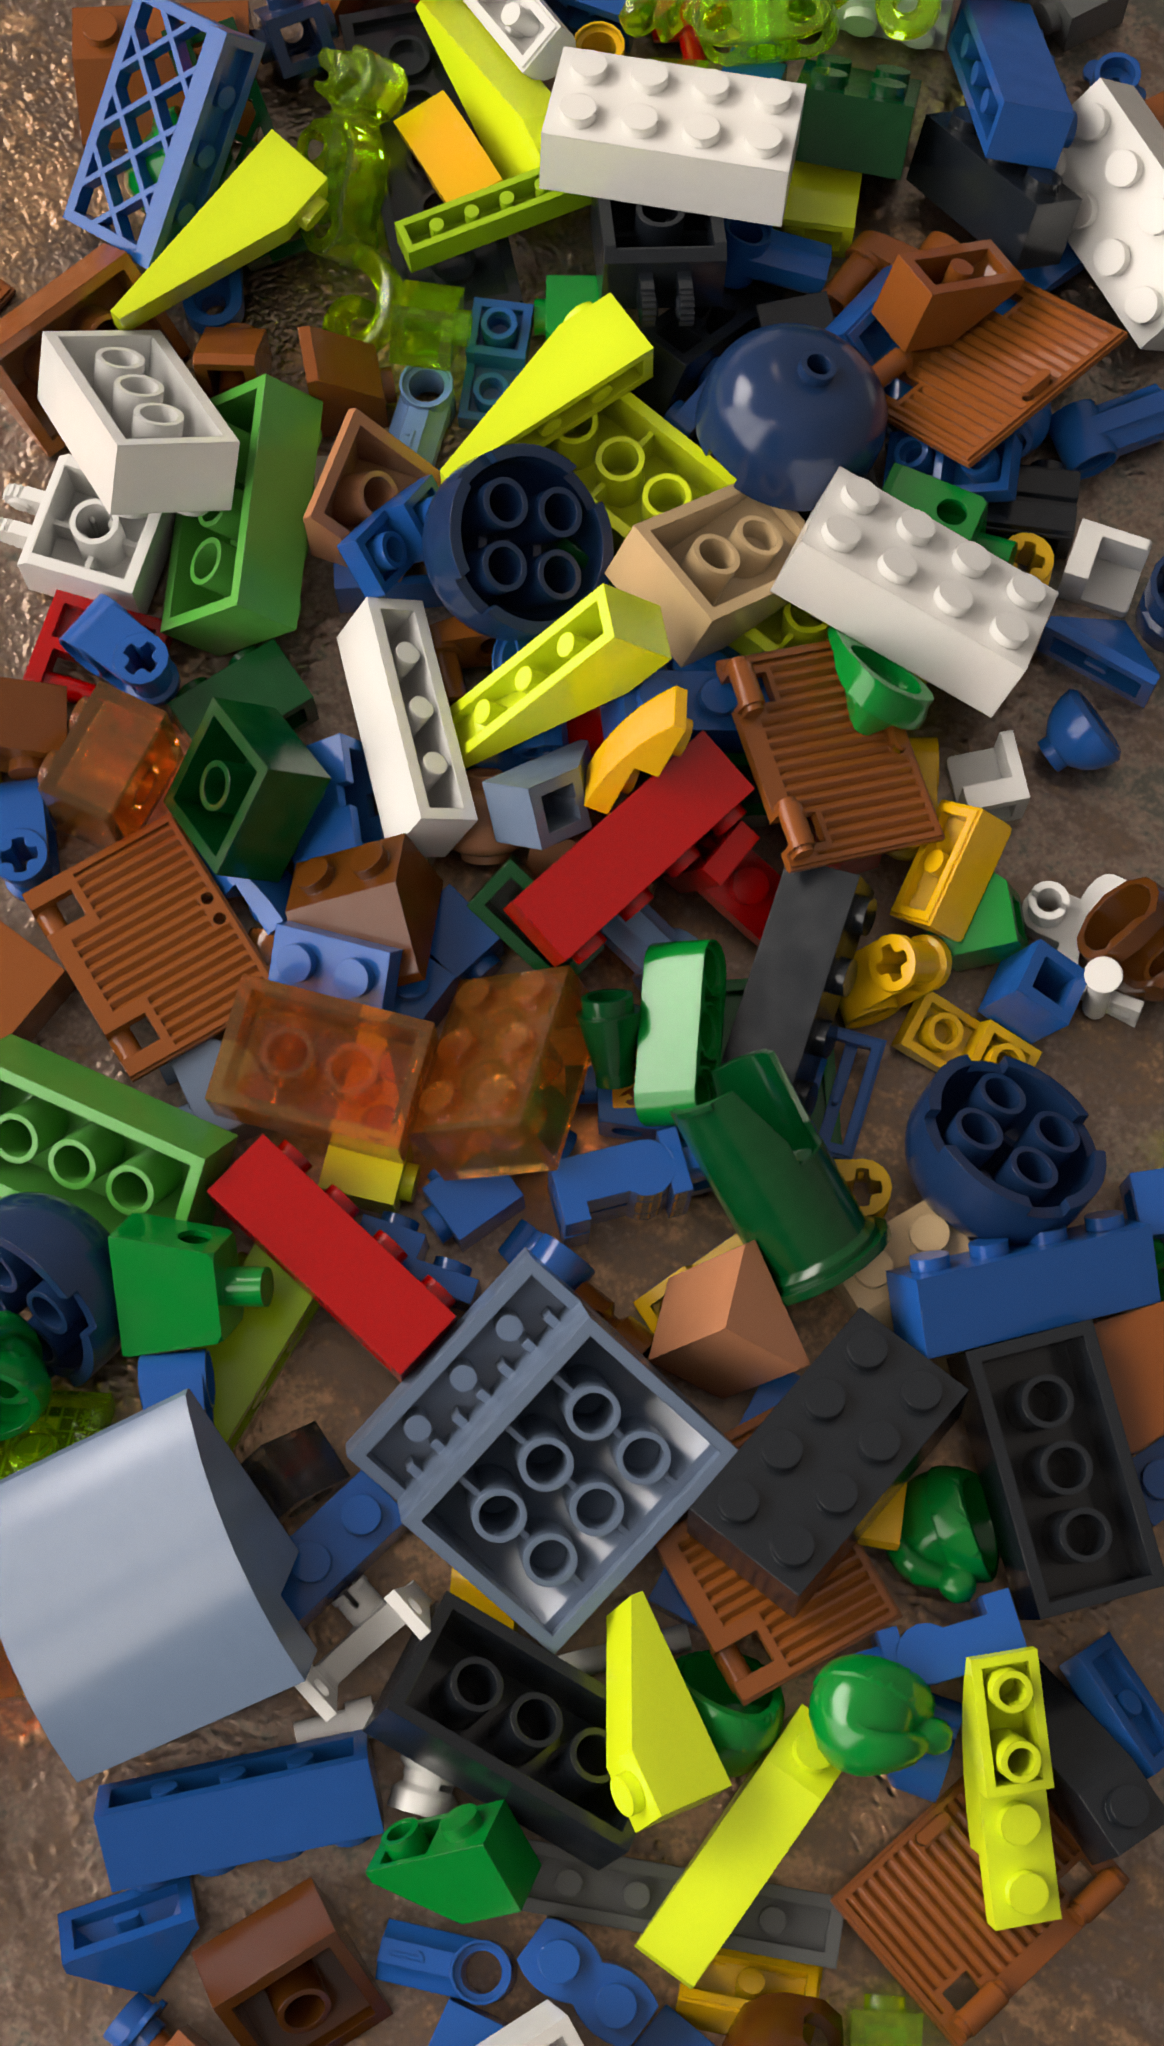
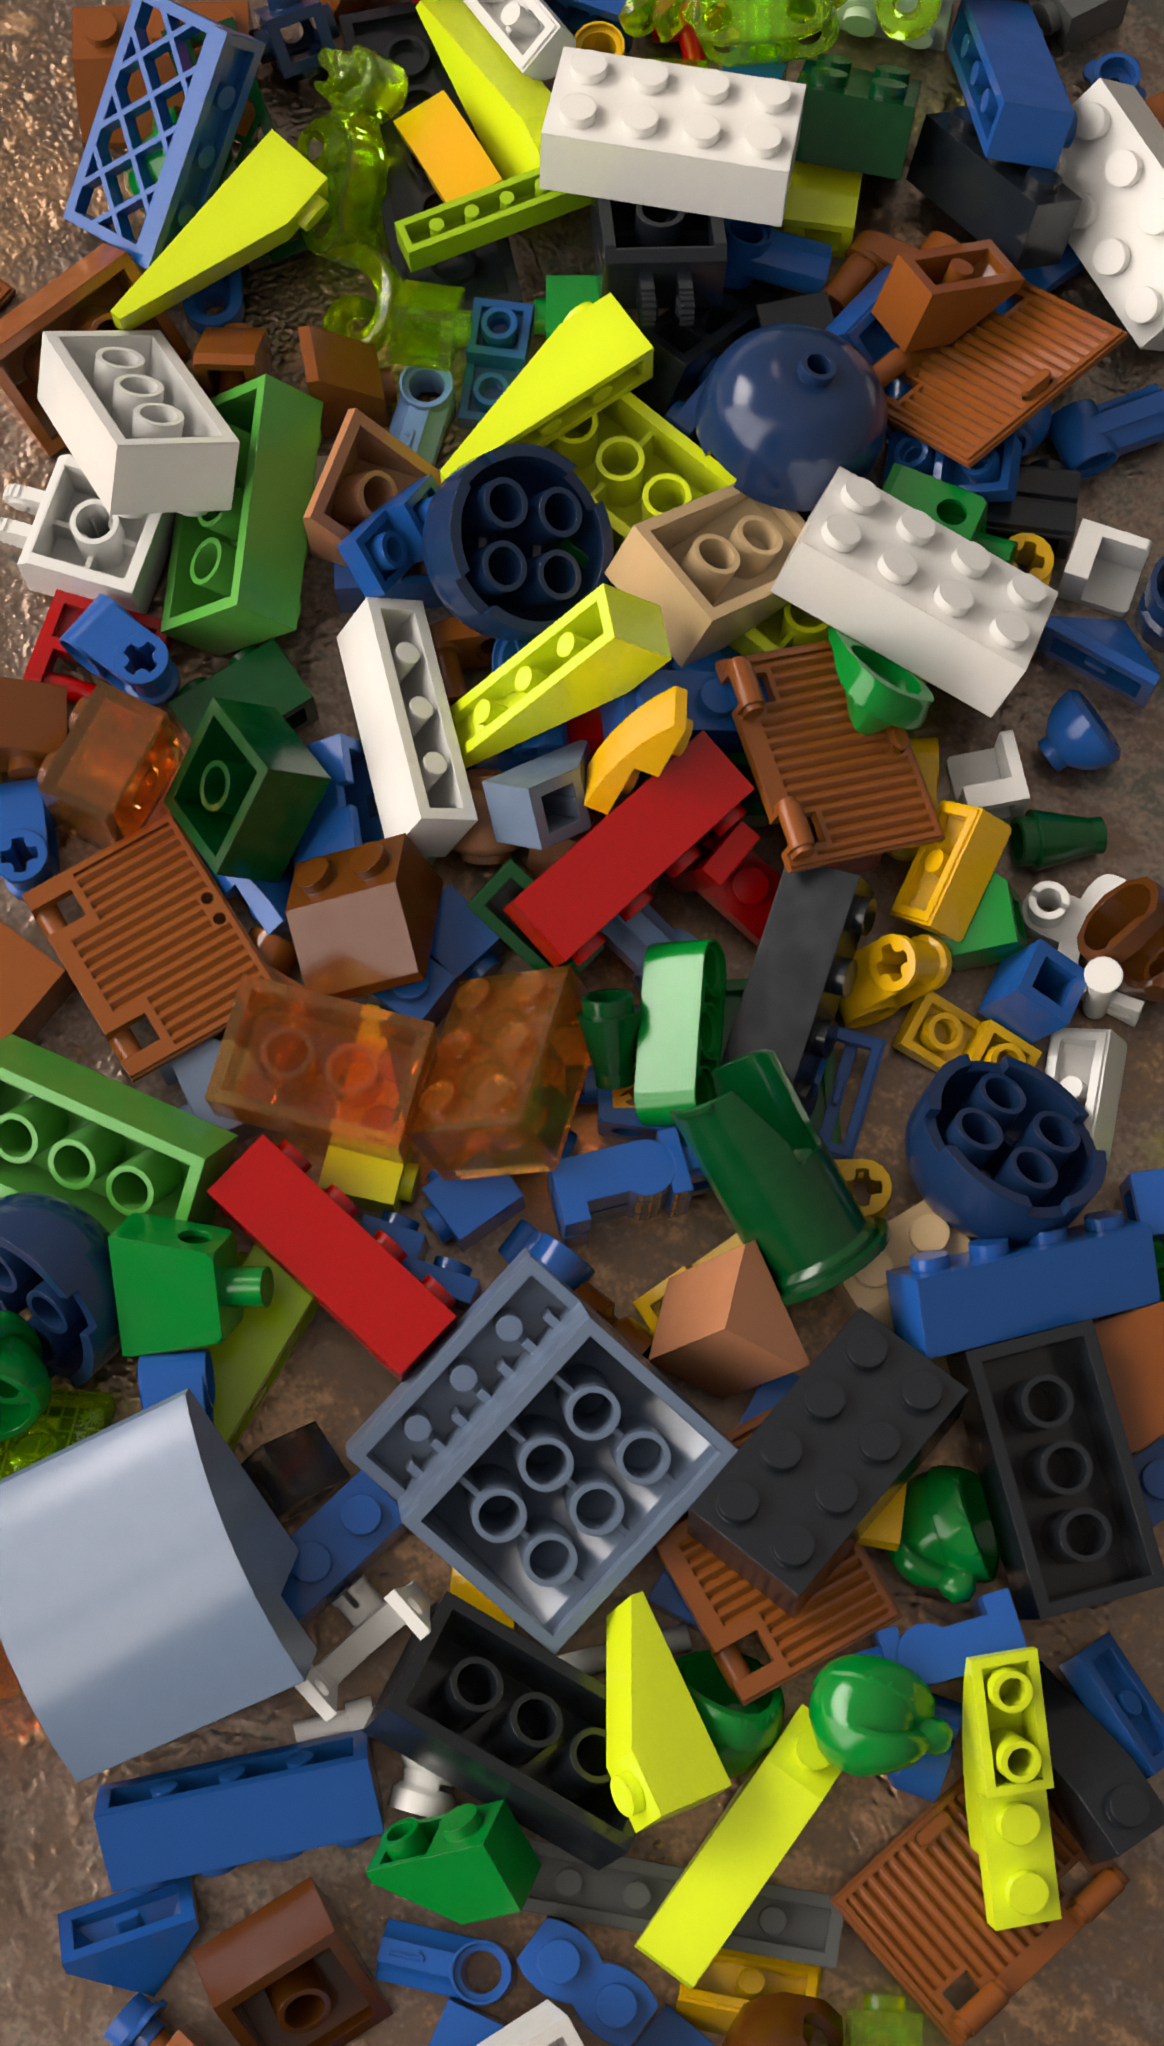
(335, 964): blue plate -> none
(1052, 838): none -> dark green cone
(1092, 1070): none -> white slope

